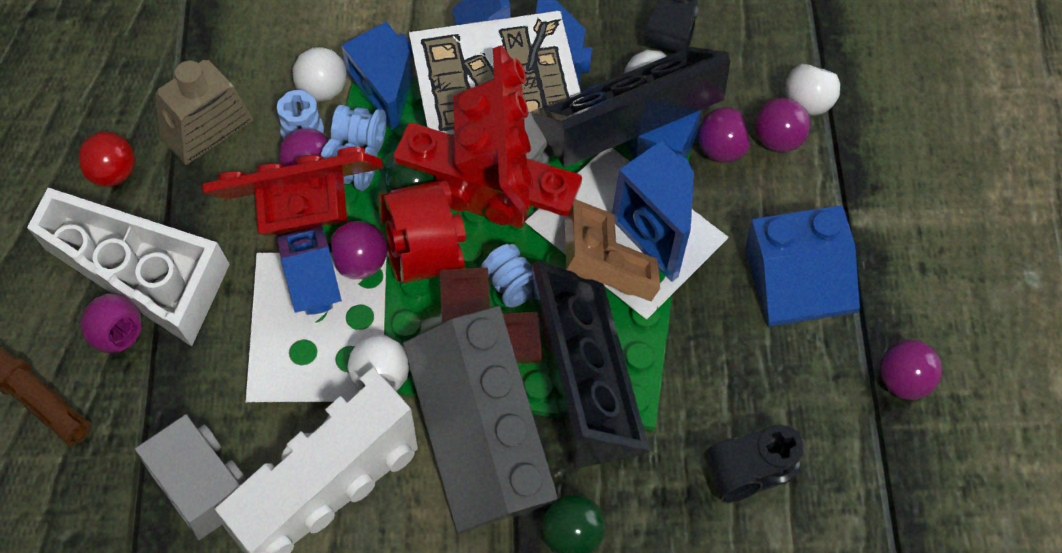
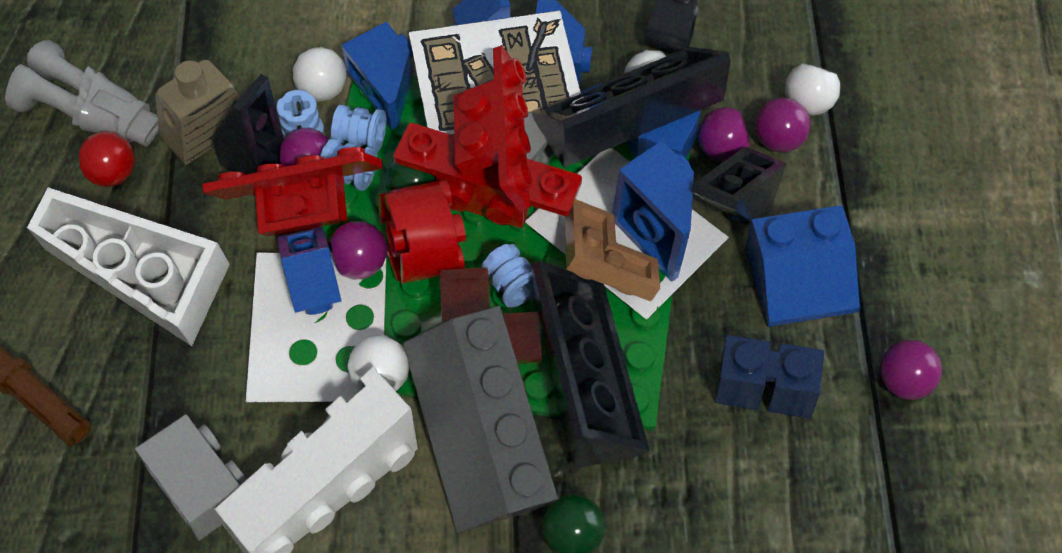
(96, 108): none -> light grey piece
(111, 323): magenta piece -> none
(250, 131): none -> black slope
(742, 185): none -> black slope
(746, 463): black piece -> none
(750, 363): none -> dark blue piece

